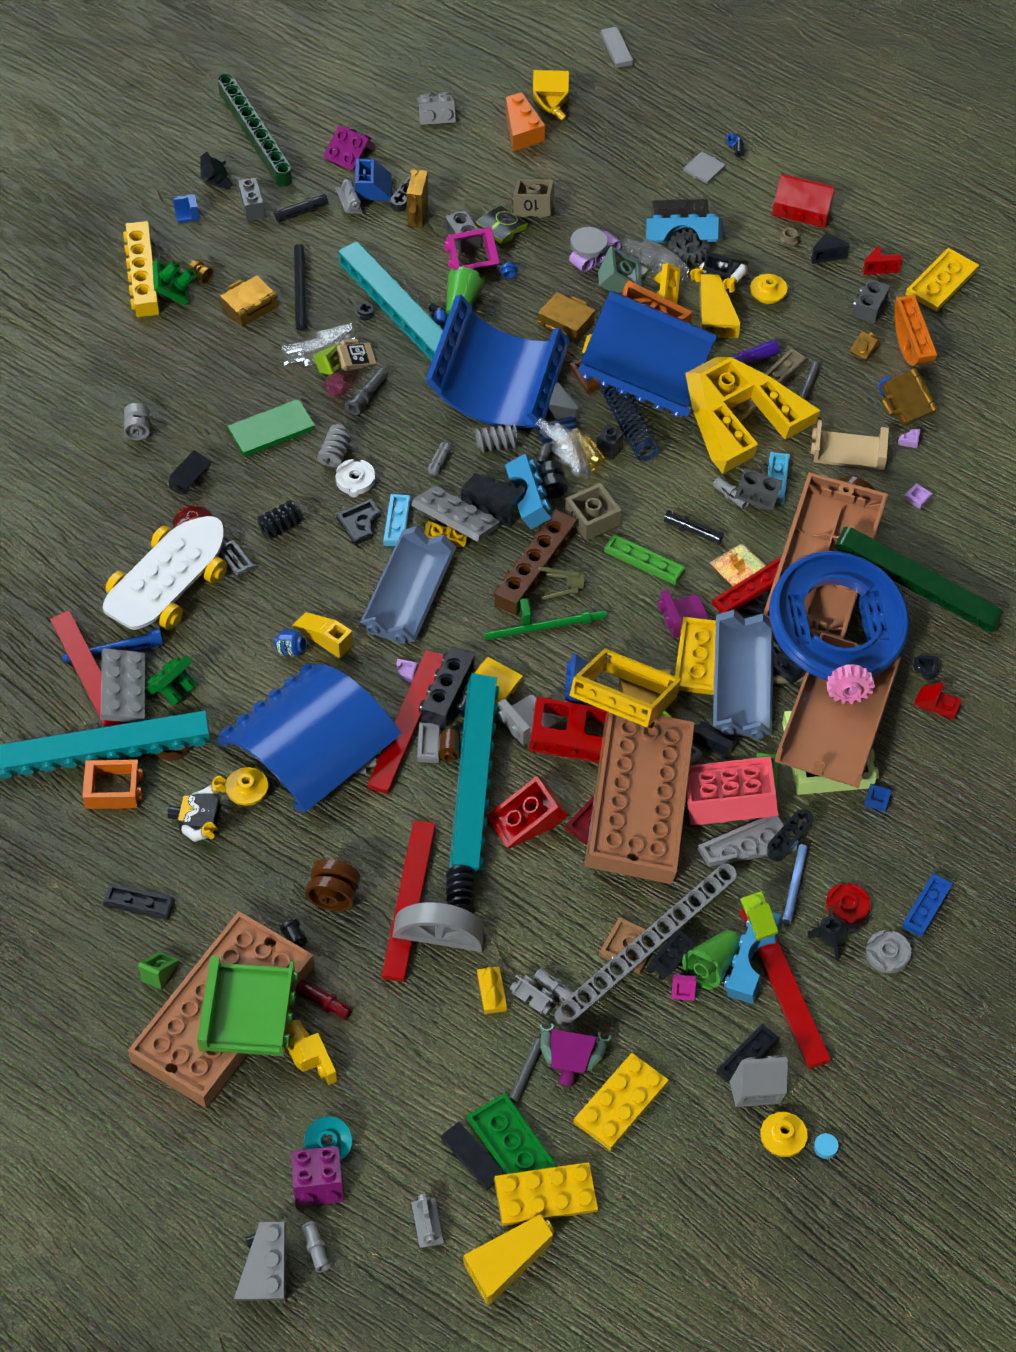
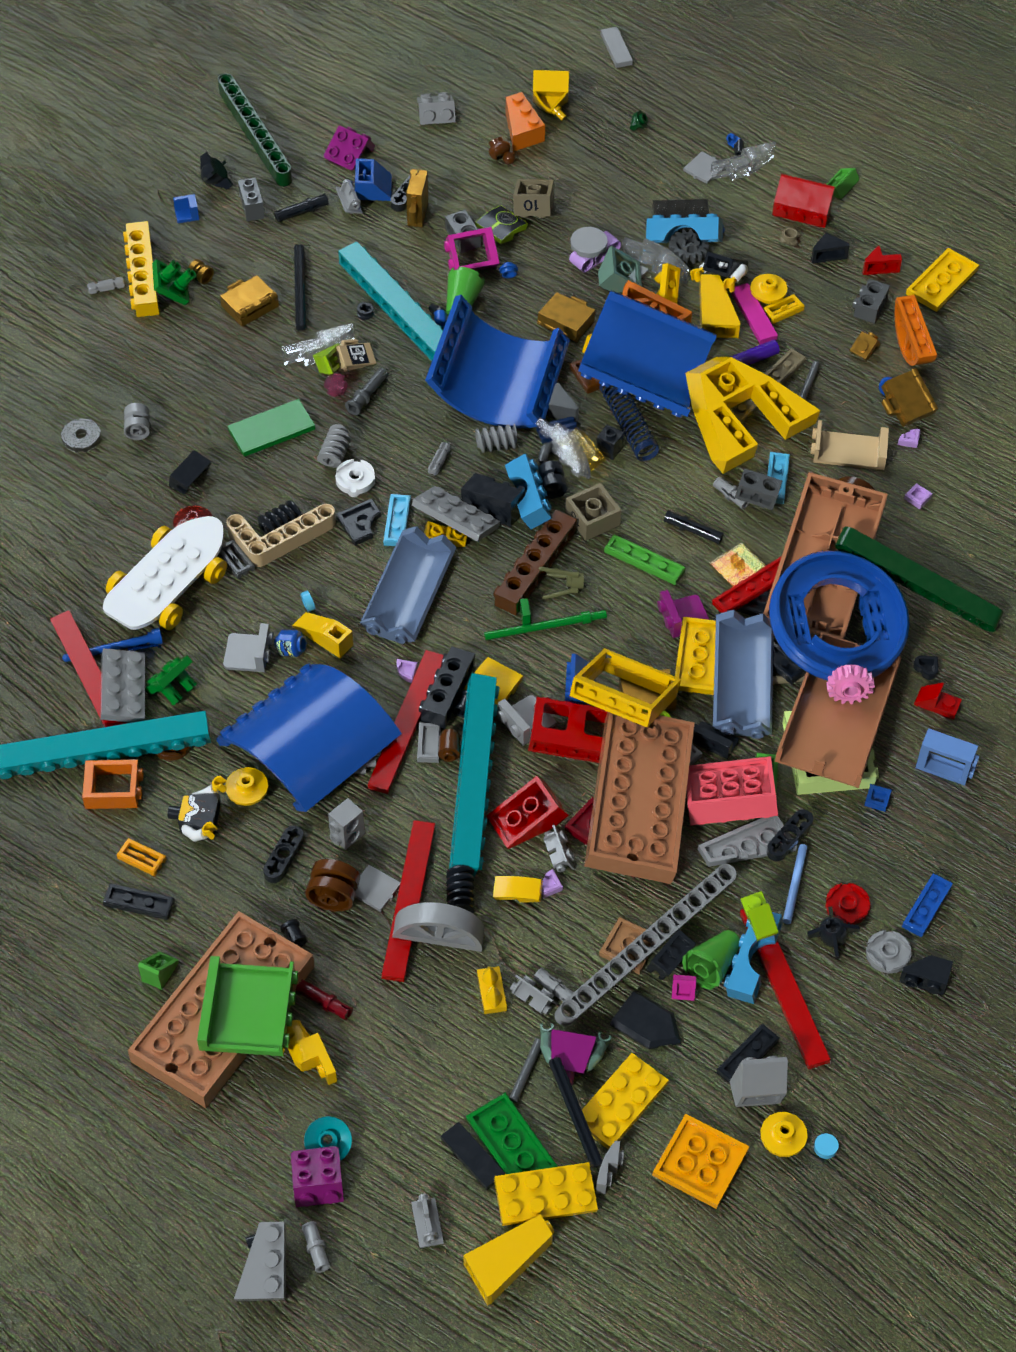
(77, 427): none -> clear smoke tile
(106, 285): none -> light grey axle
(138, 864): none -> light orange tile
(248, 651): none -> light grey bracket
(283, 539): none -> tan beam
(283, 863): none -> black beam
(307, 601): none -> medium azure tile
(346, 824): none -> light grey brick
(376, 888): none -> light grey piece
(498, 148): none -> reddish brown animal
(519, 888): none -> yellow slope
(551, 884): none -> lavender tile
(557, 841): none -> light grey hinge
(575, 1112): none -> black axle
(609, 1165): none -> light grey slope
(638, 120): none -> dark green plate
(646, 1022): none -> black tile
(700, 1161): none -> light orange plate
(745, 164): none -> clear slope
(754, 314): none -> dark pink tile
(785, 310): none -> yellow tile
(843, 181): none -> bright green slope
(928, 974): none -> black slope
(951, 748): none -> medium blue window

